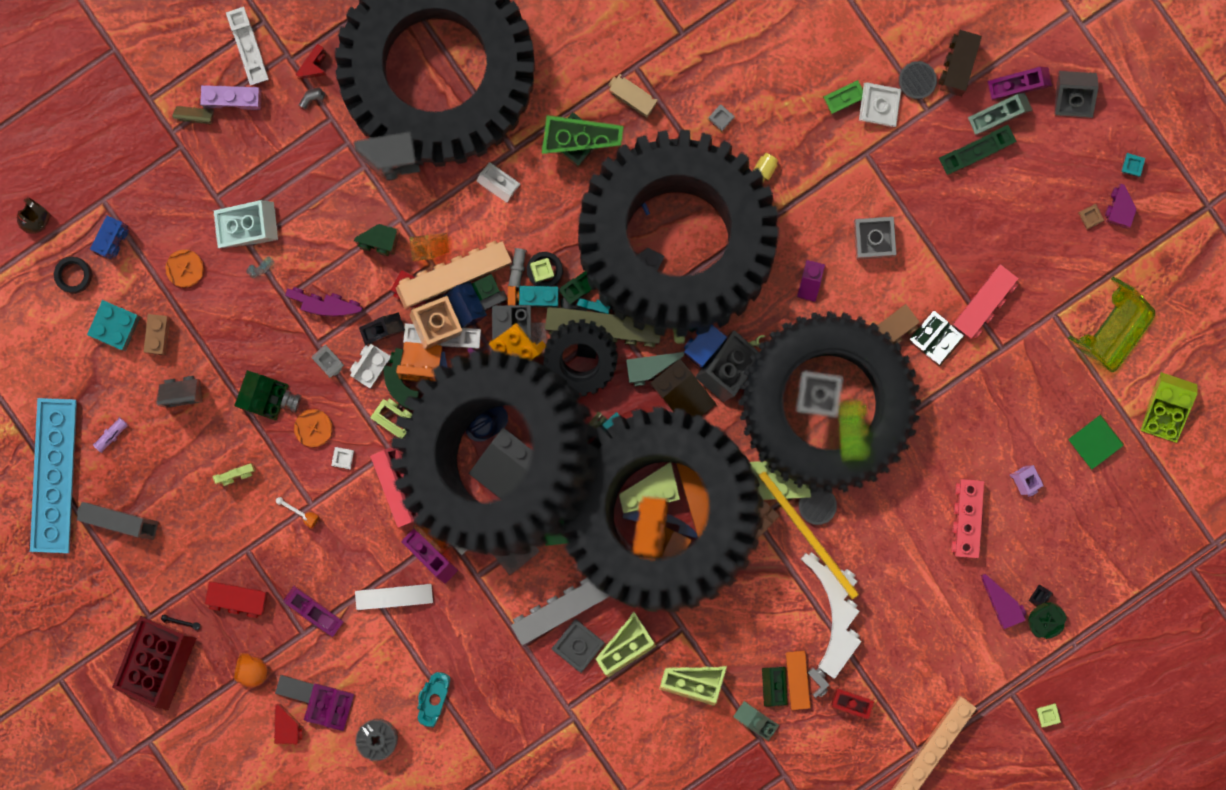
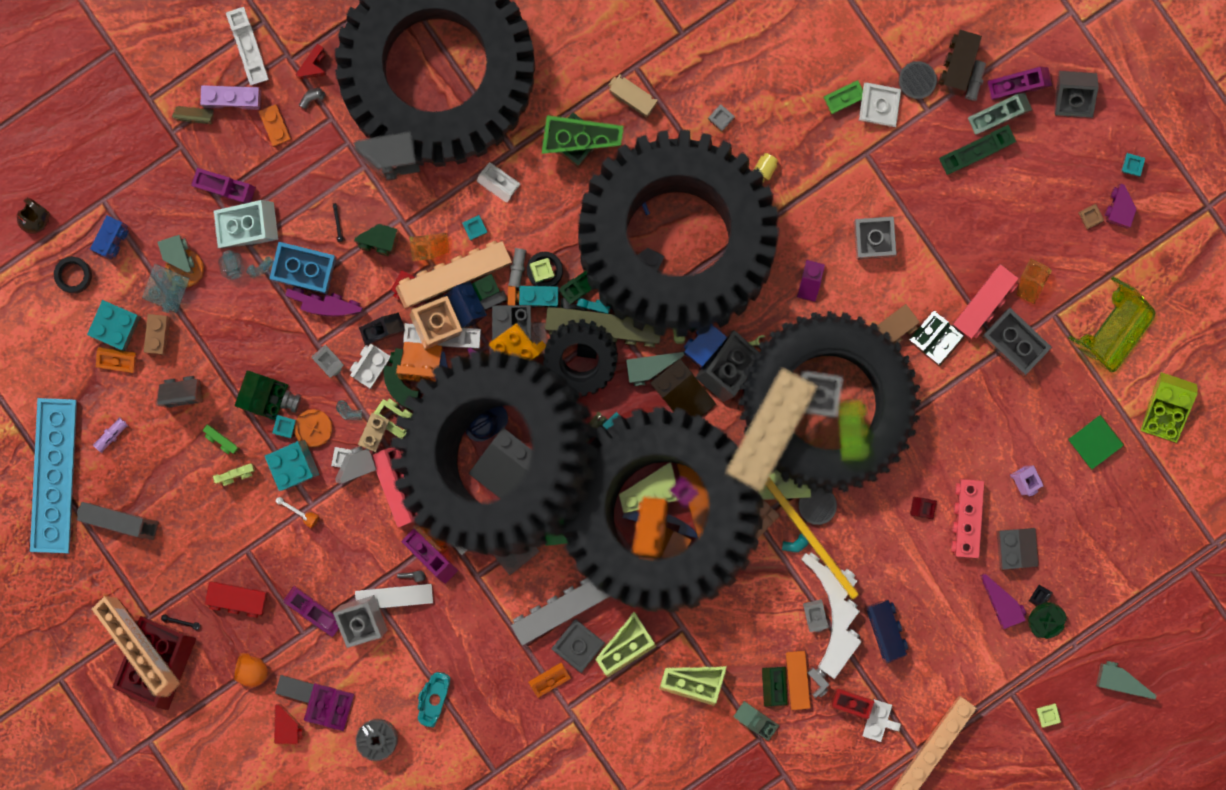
(115, 360): none -> orange plate
(135, 646): none -> light nougat brick
(165, 288): none -> clear light blue hinge
(174, 252): none -> sand green slope
(223, 186): none -> magenta slope
(226, 445): none -> bright green plate
(231, 265): none -> clear light blue head
(274, 125): none -> orange plate
(284, 426): none -> teal plate
(292, 465): none -> teal brick
(302, 267): none -> dark azure brick
(340, 238): none -> black hinge
(346, 412): none -> clear light blue arm
(355, 464): none -> light grey slope
(360, 621): none -> light grey brick
(373, 432): none -> tan hips
(418, 575): none -> dark grey hand
(474, 227): none -> teal plate
(549, 680): none -> orange plate
(683, 491): none -> magenta slope
(771, 429): none -> tan plate
(795, 546): none -> teal arm
(815, 616): none -> light grey bracket
(878, 721): none -> white plate
(887, 630): none -> dark blue slope
(923, 507): none -> dark red slope
(975, 80): none -> light grey pin
(1016, 342): none -> dark grey brick
(1017, 548): none -> dark grey slope
(1033, 281): none -> clear yellow slope
(1118, 679): none -> sand green slope

